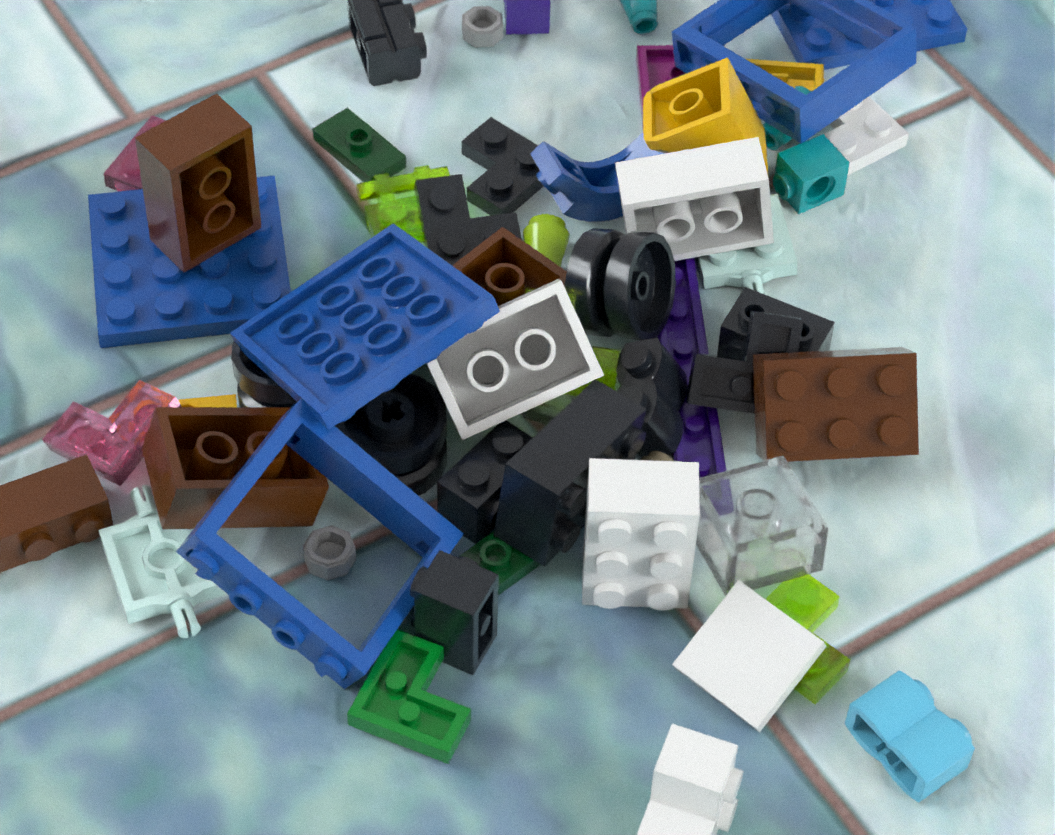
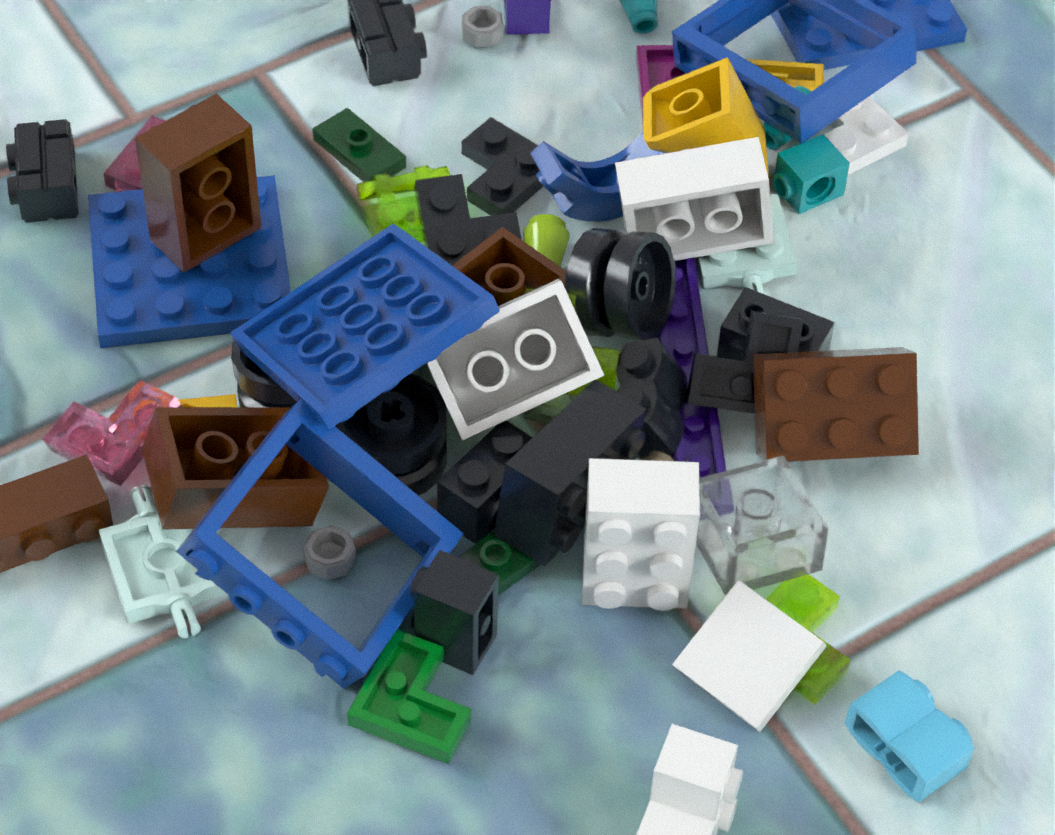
(44, 171): none -> black brick

